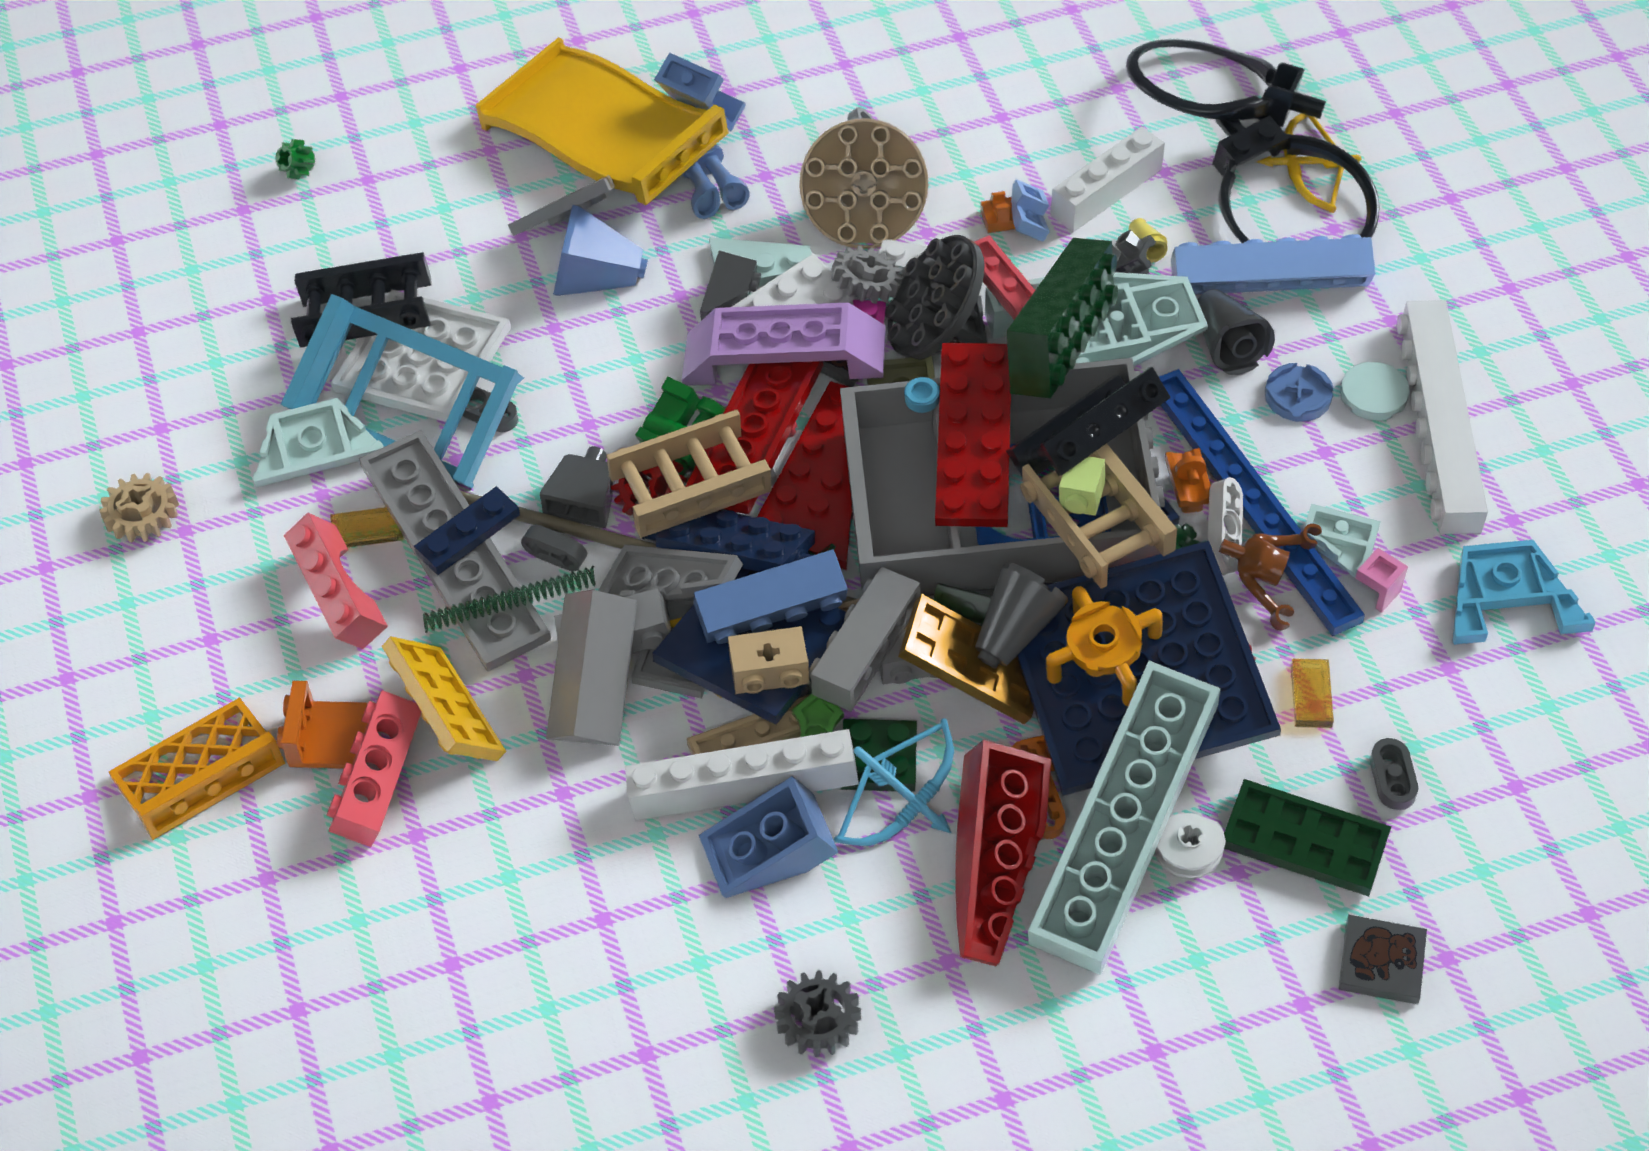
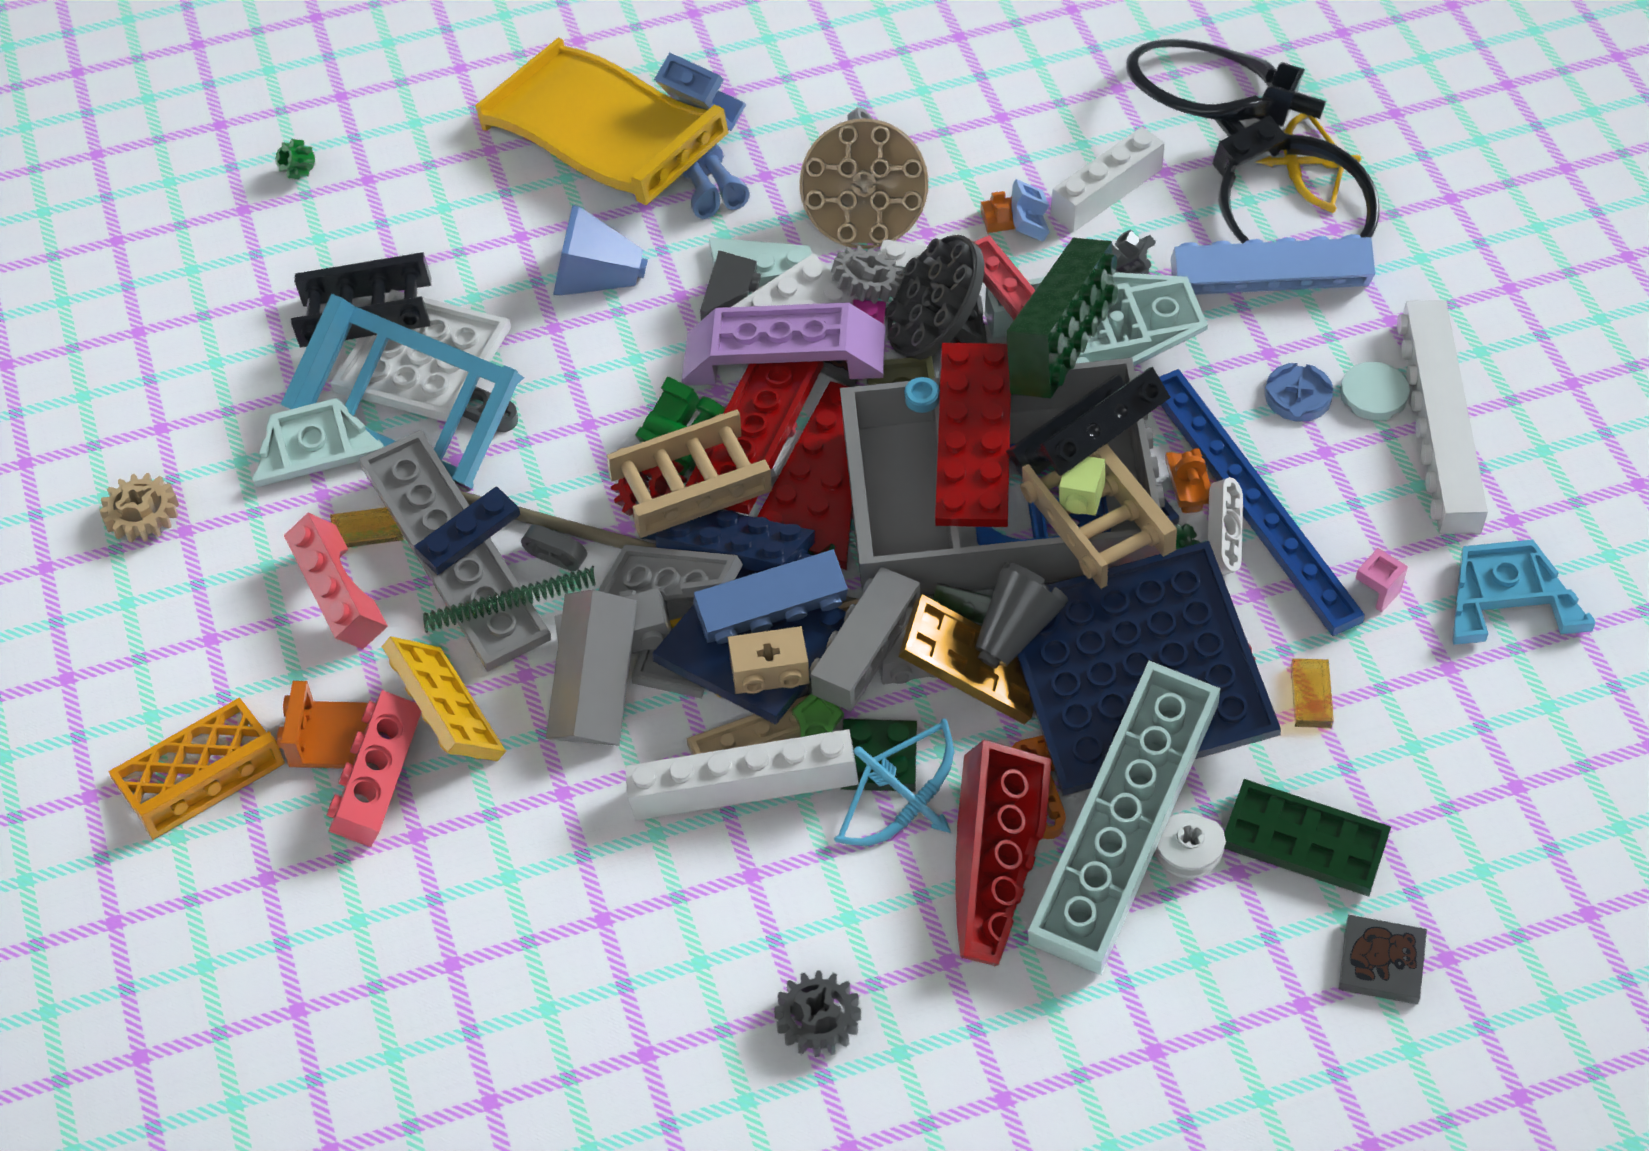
(562, 207): light grey wing -> none
(580, 489): dark grey torso -> none
(768, 840): medium blue slope -> none
(1104, 658): light orange plate -> none
(1142, 229): light yellow cone -> none
(1234, 333): dark grey cone -> none
(1266, 562): dark orange piece -> none
(1344, 536): light aqua wing -> none
(1394, 777): dark grey plate -> none

